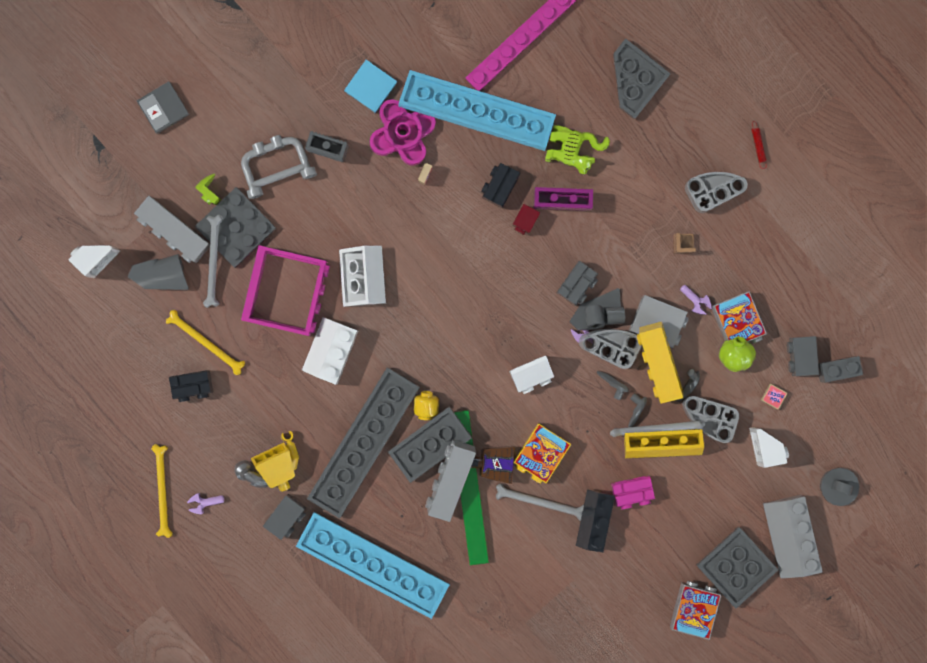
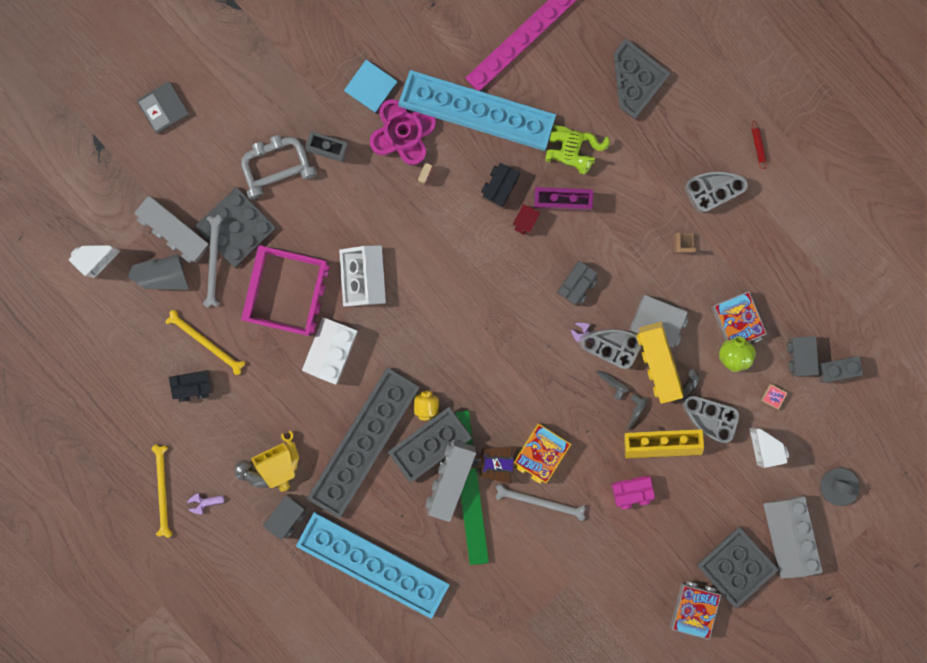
(208, 195): lime plate -> none
(532, 374): white slope -> none
(595, 521): black brick -> none
(599, 312): dark grey panel -> none
(662, 427): light grey piece -> none
(696, 300): lavender bar -> none

